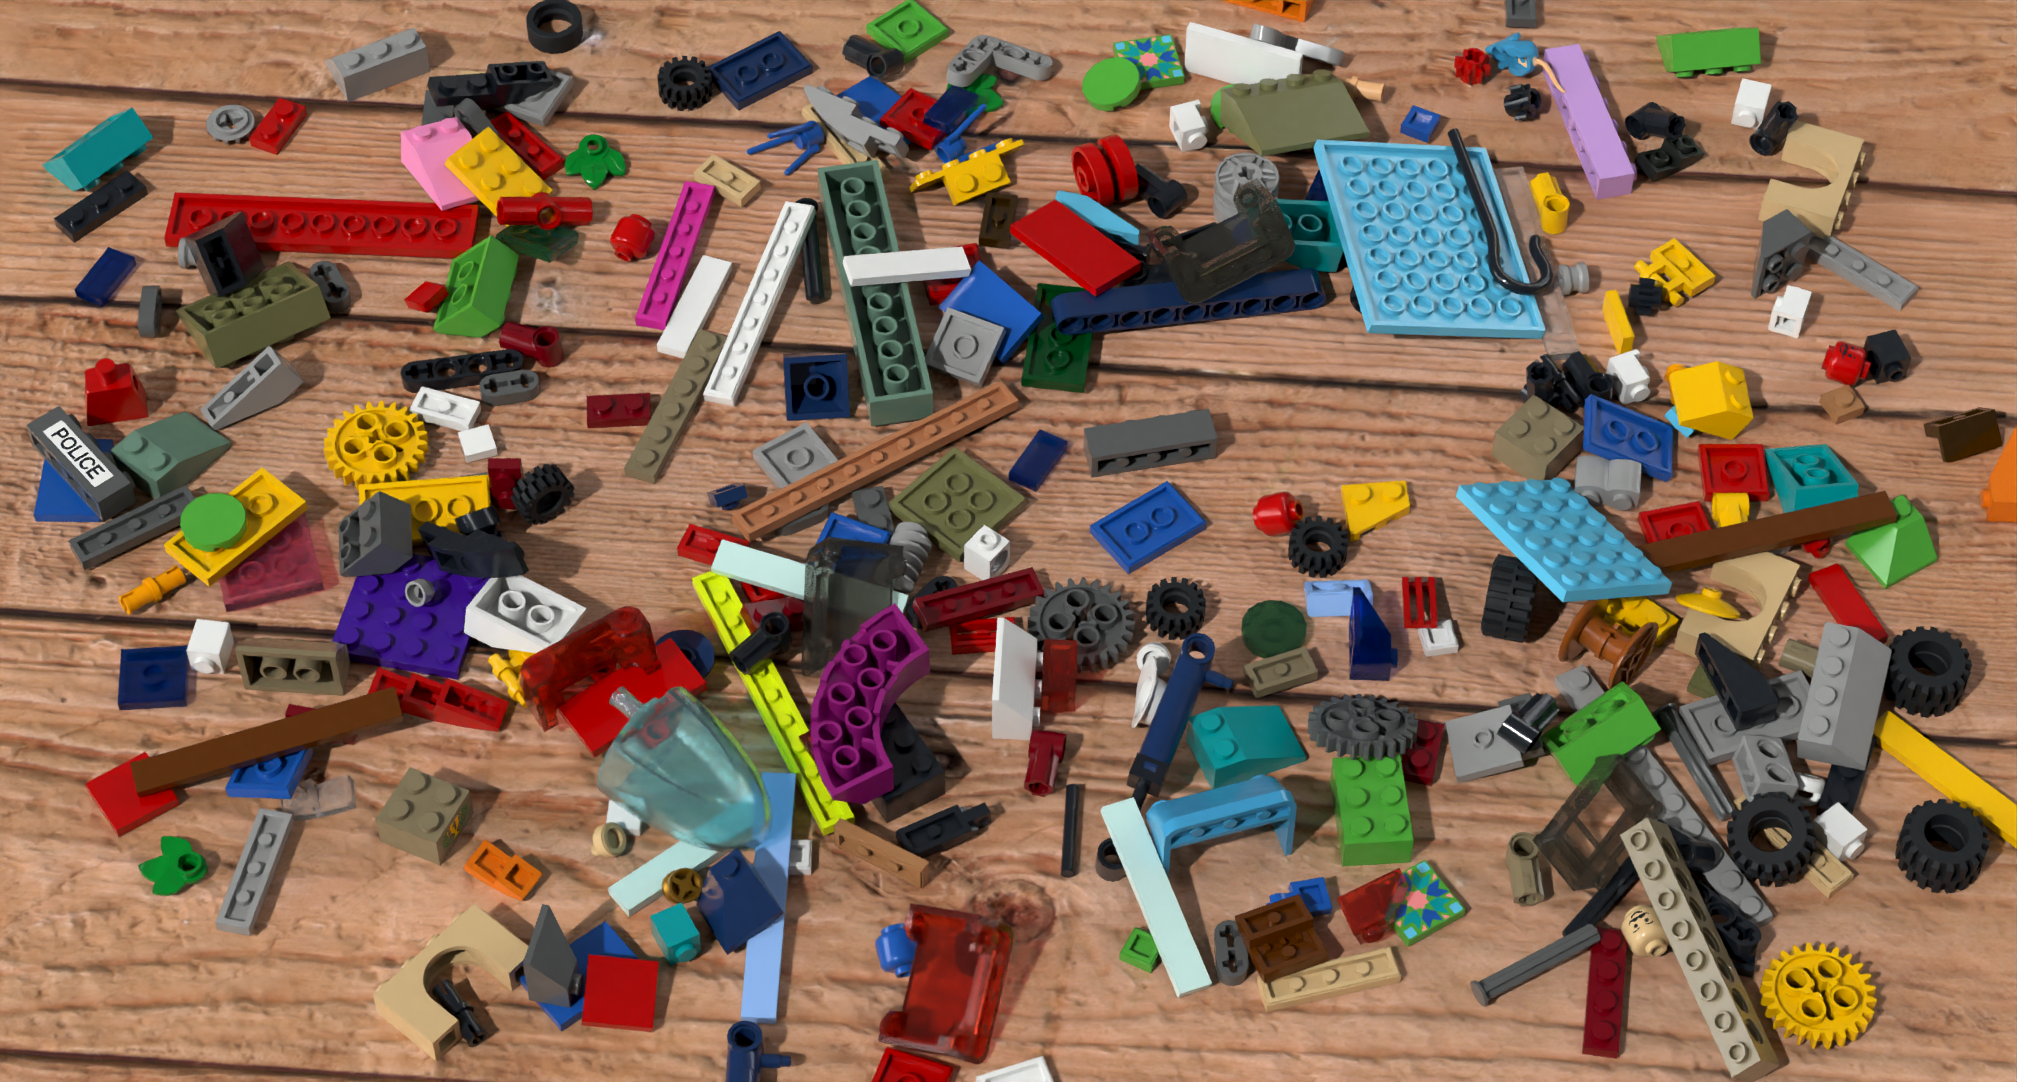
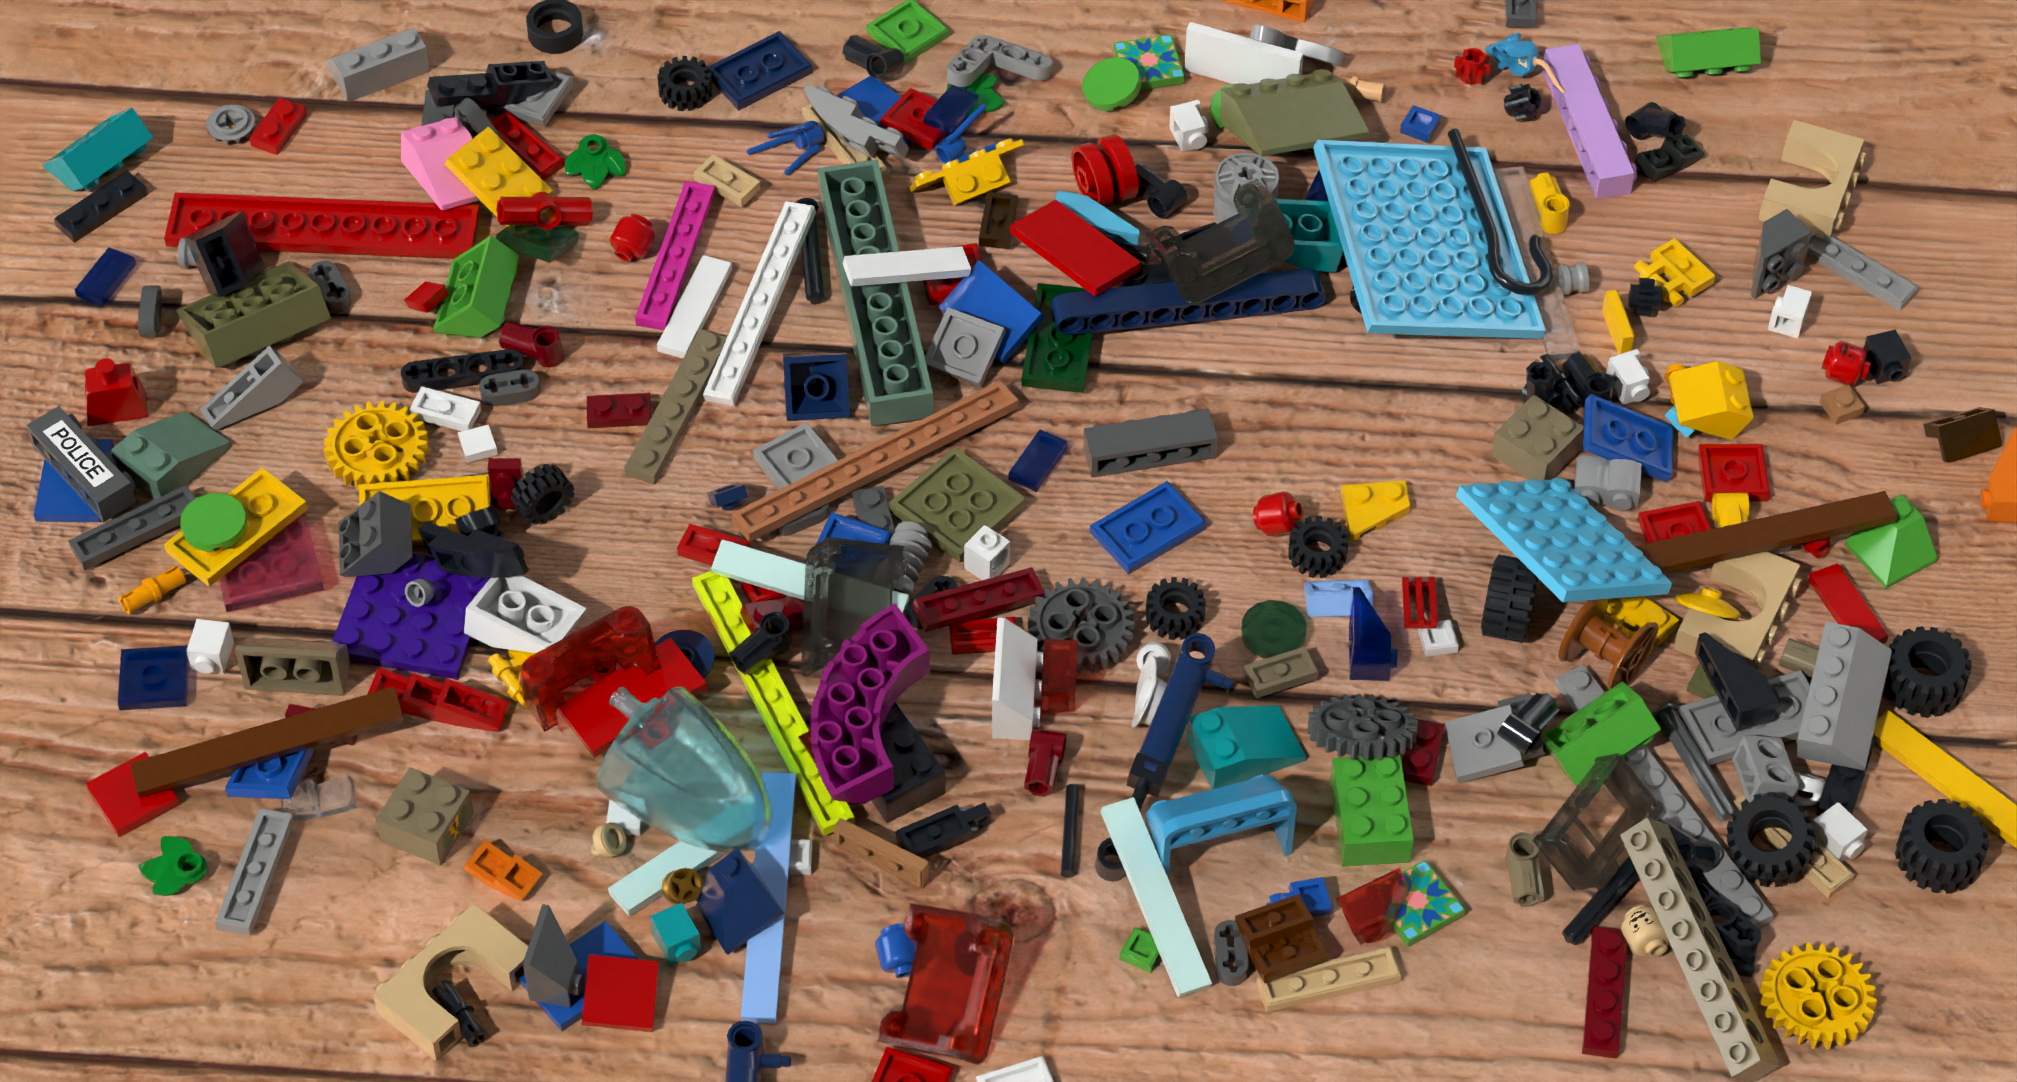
(1534, 964): dark grey axle -> none
(1751, 103): white brick -> none
(1773, 128): black piece -> none
(1809, 476): teal slope -> none

